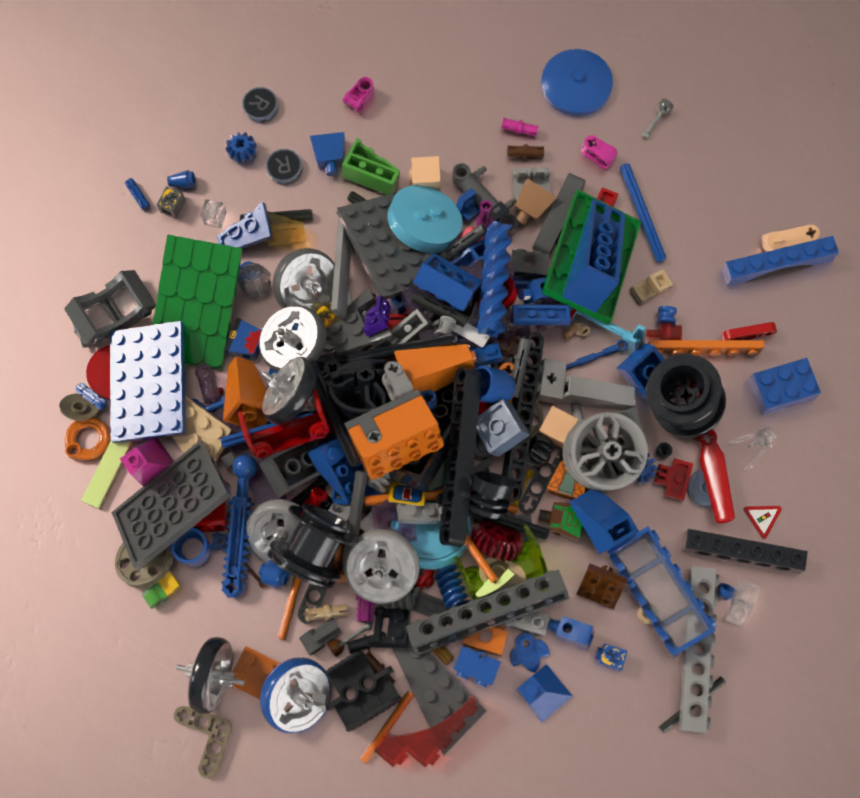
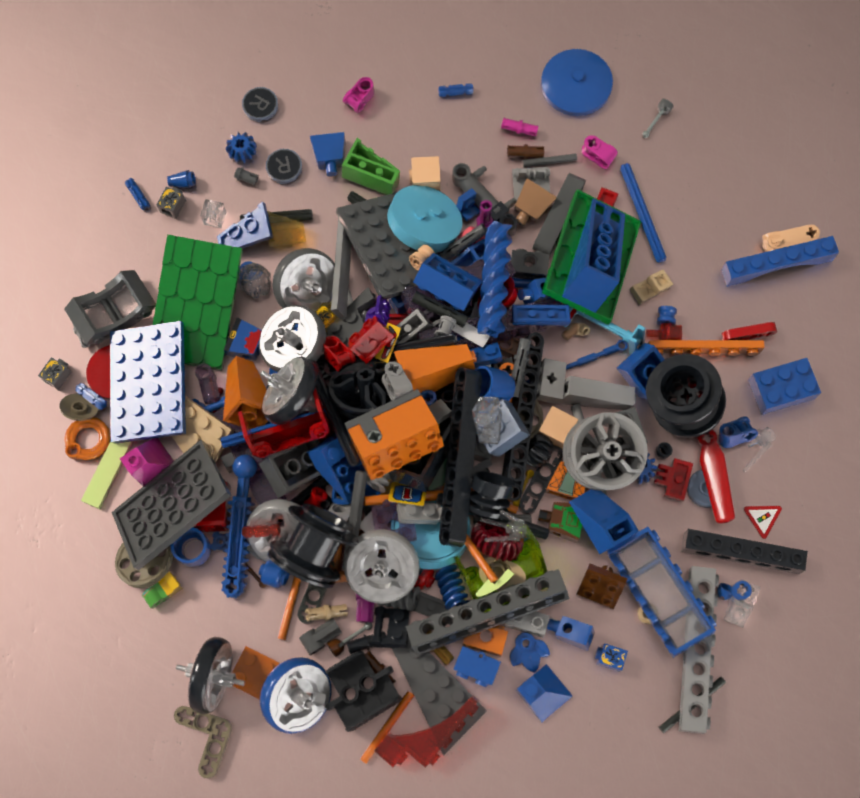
(55, 373): none -> dark grey brick
(246, 176): none -> dark grey pin
(261, 530): none -> clear red axle
(337, 353): none -> red piece
(369, 339): none -> red bracket
(385, 353): none -> sticker
(419, 257): none -> light nougat wheel
(440, 411): none -> dark grey tile
(454, 90): none -> blue axle
(487, 419): none -> clear slope
(515, 528): none -> clear plant
(549, 160): none -> dark grey bar
(736, 432): none -> blue piece
(745, 595): none -> blue bush

